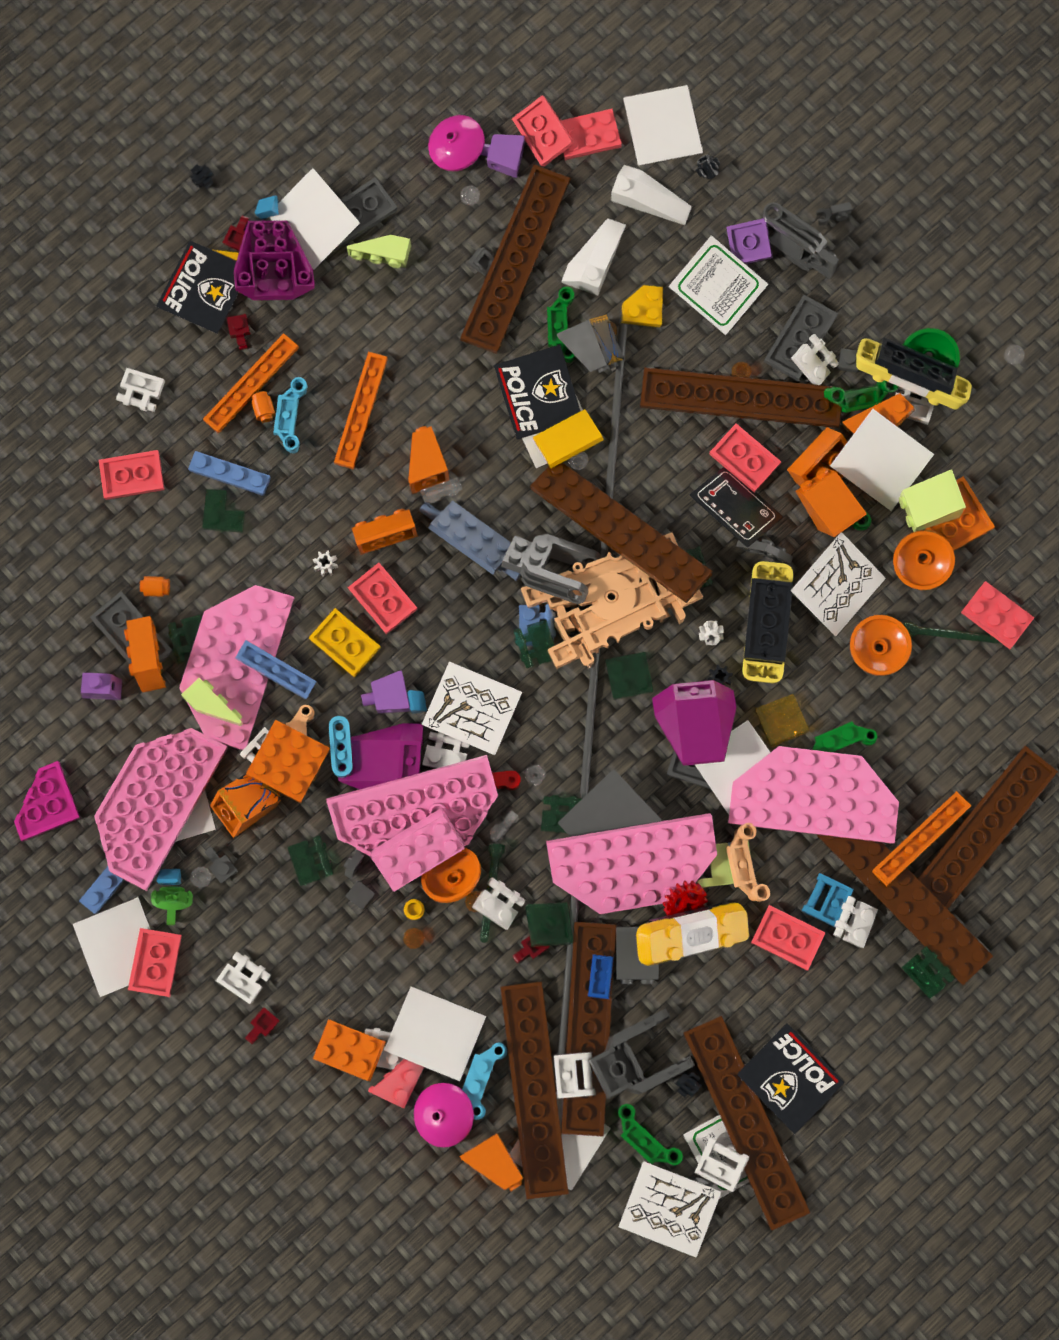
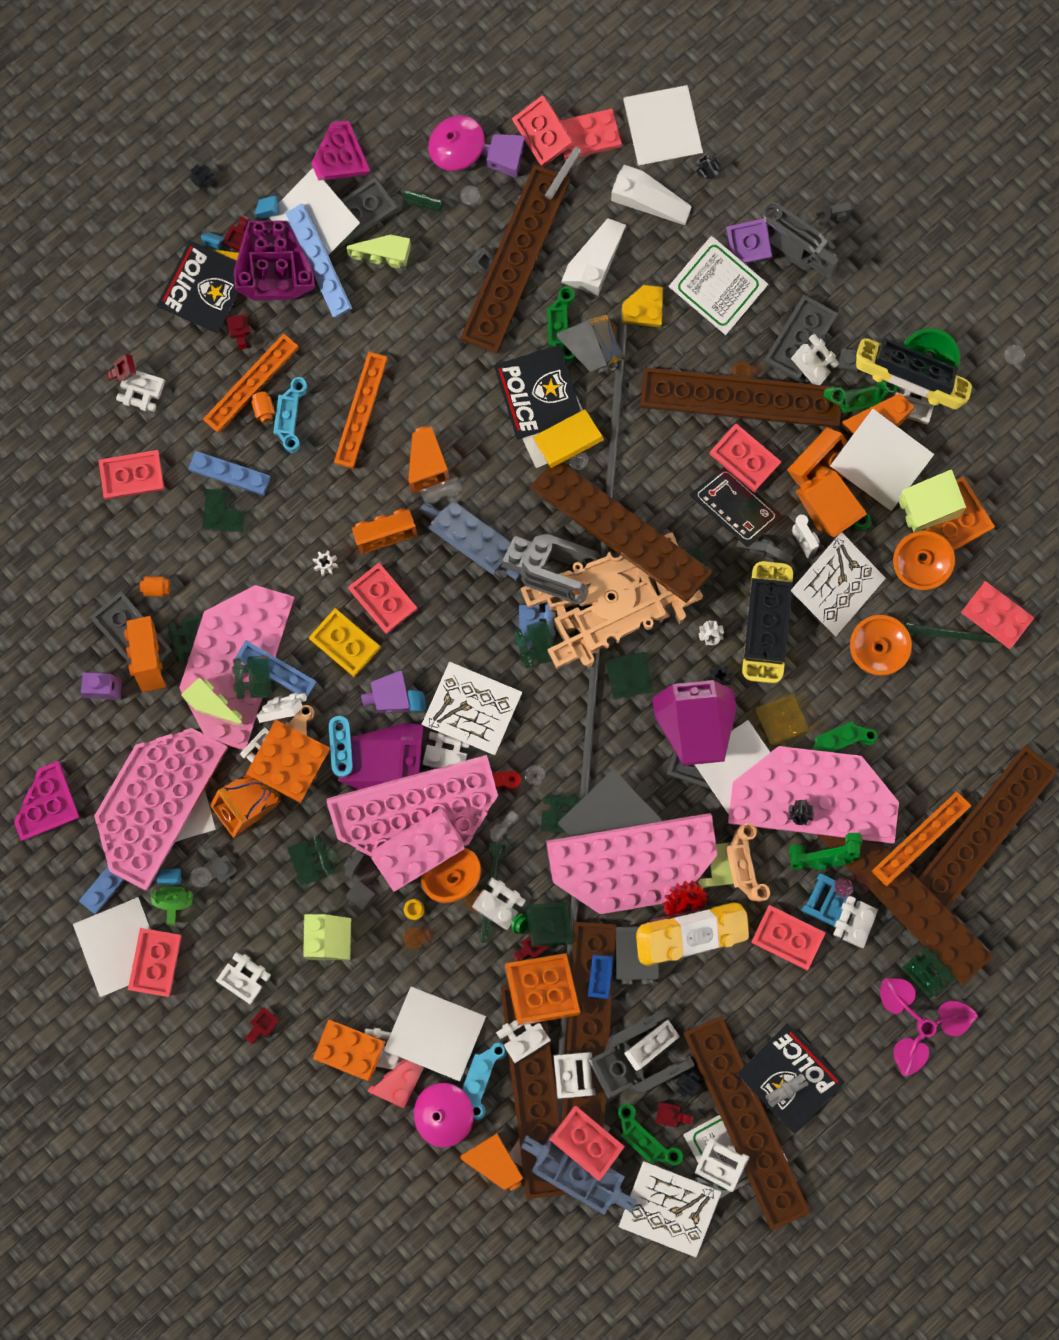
(123, 369): none -> dark red plate
(212, 240): none -> dark azure slope
(259, 677): none -> clear green plate
(281, 707): none -> white plate
(319, 260): none -> light blue plate
(327, 937): none -> yellowish green slope
(339, 154): none -> dark pink plate
(423, 201): none -> clear green pin
(519, 924): none -> green plate
(524, 1043): none -> white plate
(542, 989): none -> orange plate
(562, 173): none -> light grey bar
(567, 1175): none -> sand blue plate
(586, 1143): none -> coral plate
(651, 1045): none -> white plate
(670, 1115): none -> dark red plate
(786, 1090): none -> light grey pin
(801, 812): none -> black gear
(807, 540): none -> white plate
(826, 858): none -> green plate
(843, 887): none -> clear pink plate
(911, 1054): none -> dark pink plant

